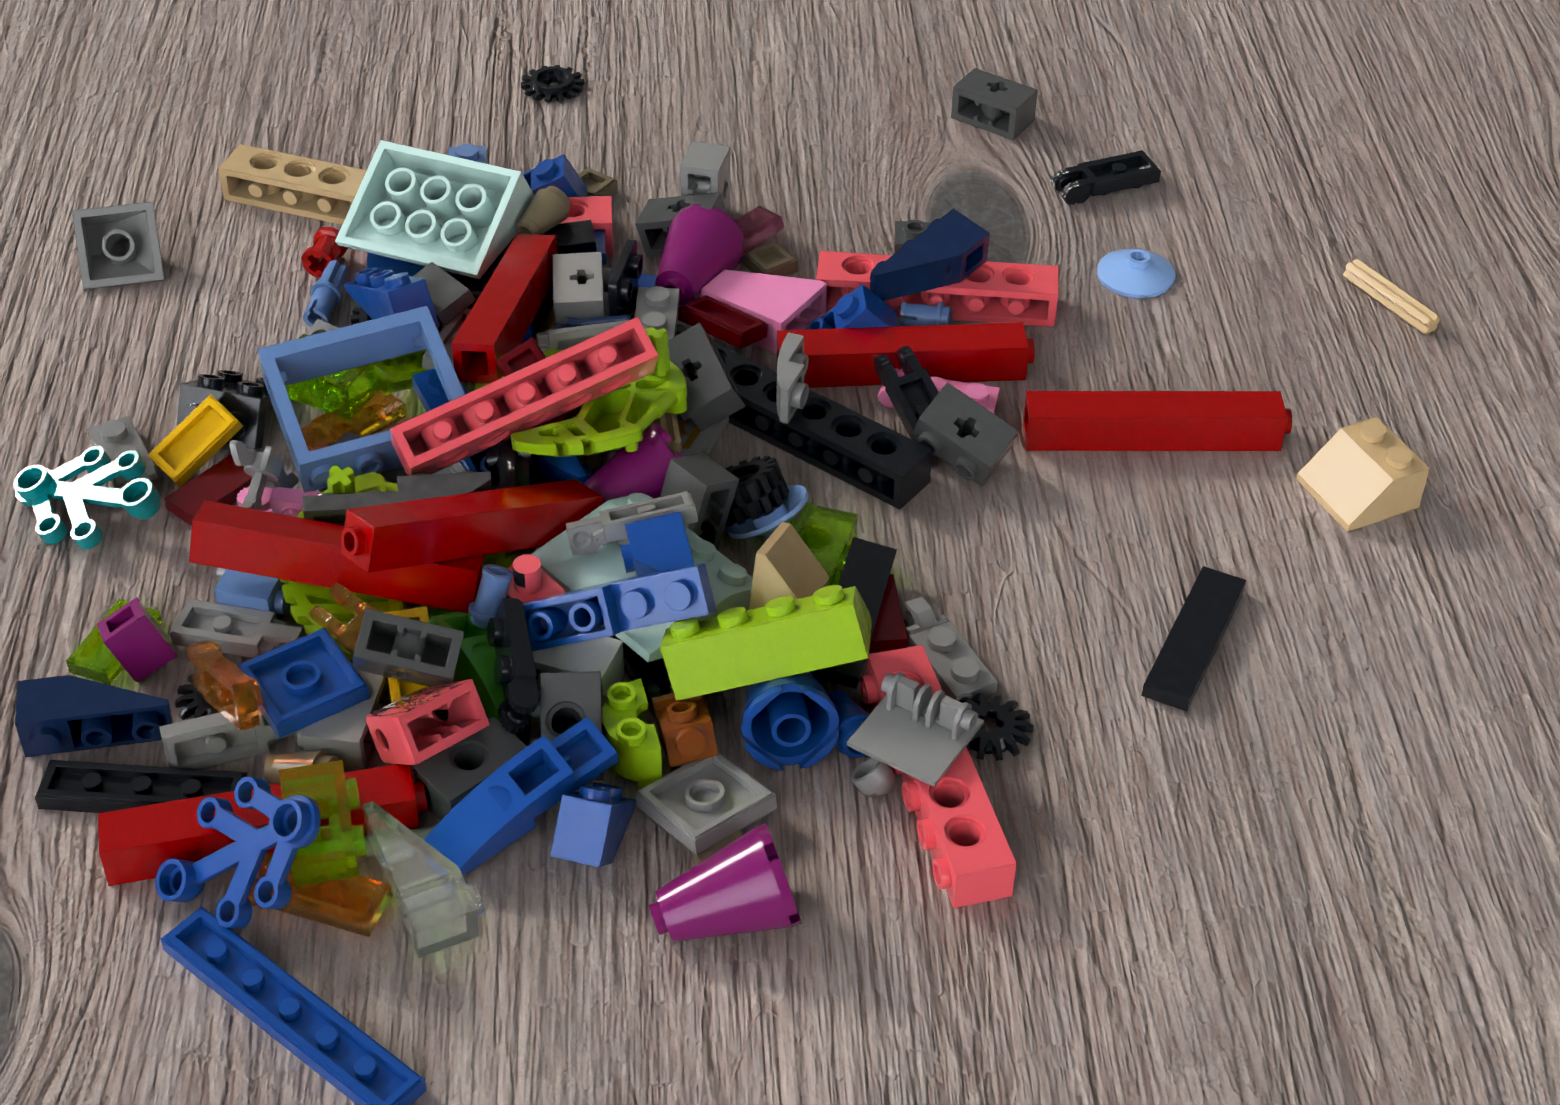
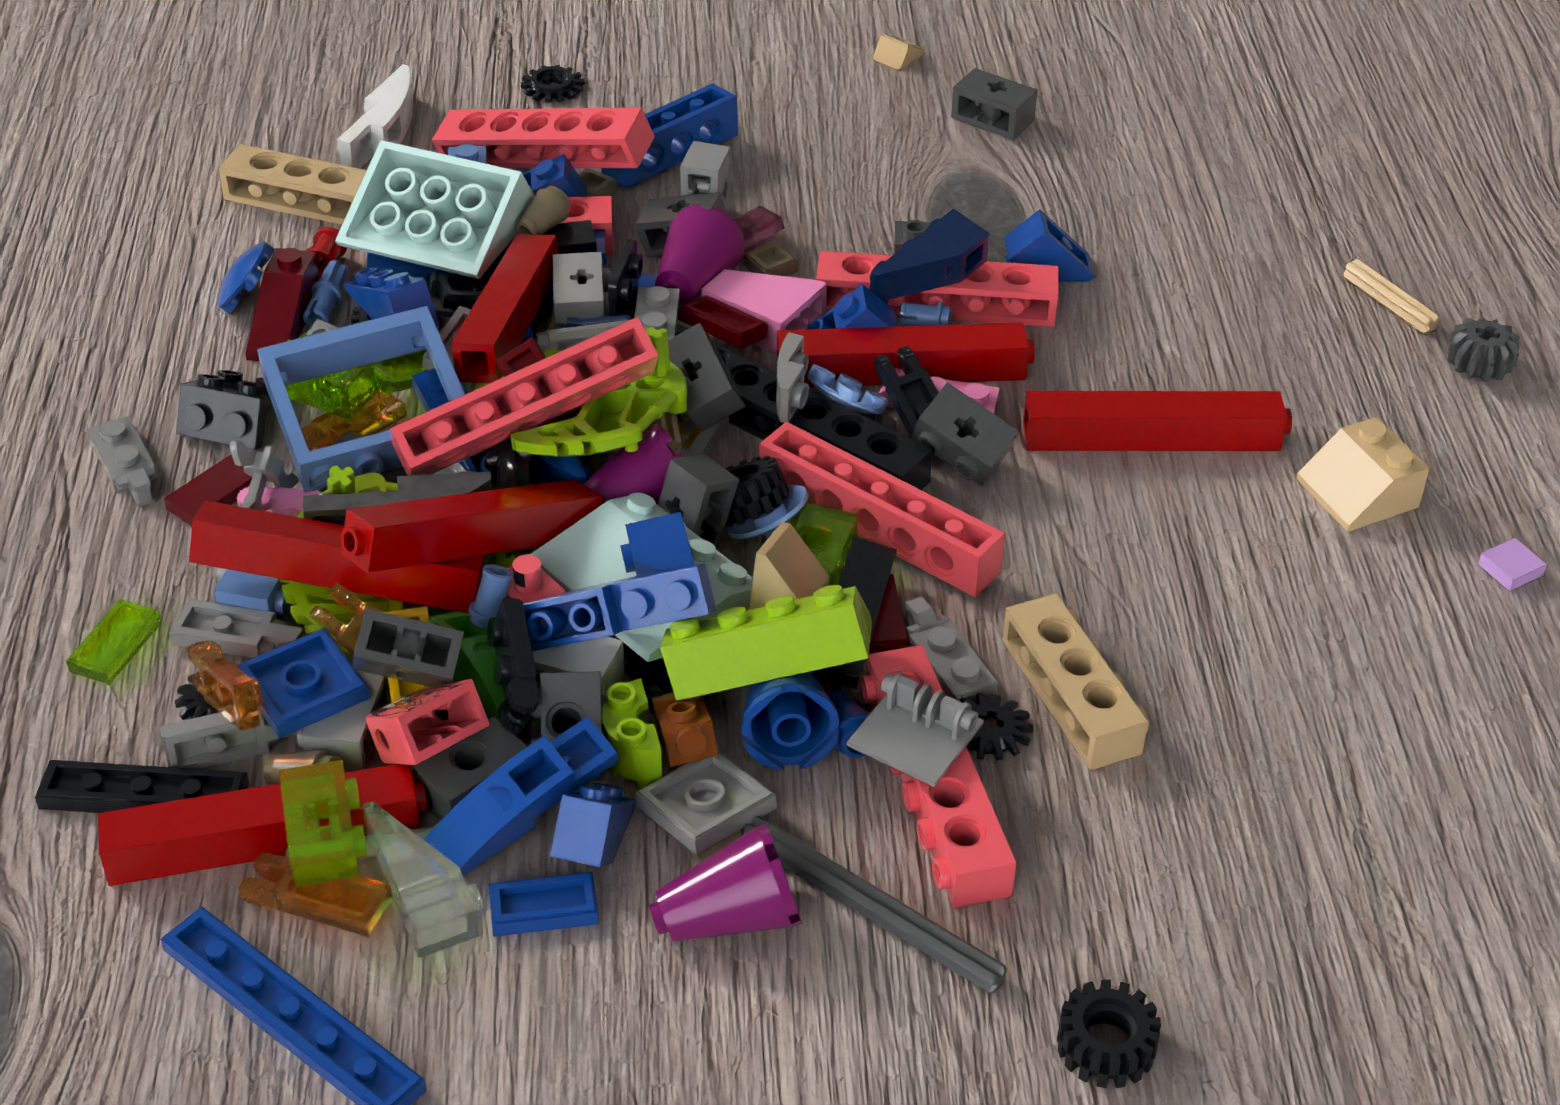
(38, 485): teal plant -> none
(83, 714): dark blue slope -> none
(118, 245): light grey slope -> none
(136, 640): magenta panel -> none
(195, 440): yellow tile -> none
(243, 275): none -> blue dish
(282, 299): none -> dark red slope
(291, 826): blue plant -> none
(385, 118): none -> white slope
(446, 292): dark grey tile -> none
(532, 135): none -> coral brick
(543, 904): none -> blue tile
(589, 534): light grey hinge -> none
(700, 116): none -> blue brick
(846, 391): none -> light blue dish
(873, 778): light grey hinge -> none
(885, 910): none -> dark grey axle
(890, 510): none -> coral brick
(896, 52): none -> tan slope
(1045, 243): none -> blue slope
(1075, 681): none -> tan brick
(1103, 1058): none -> black tyre
(1105, 176): black hinge -> none
(1136, 273): light blue dish -> none
(1194, 638): black tile -> none
(1483, 348): none -> dark grey gear
(1512, 564): none -> lavender tile

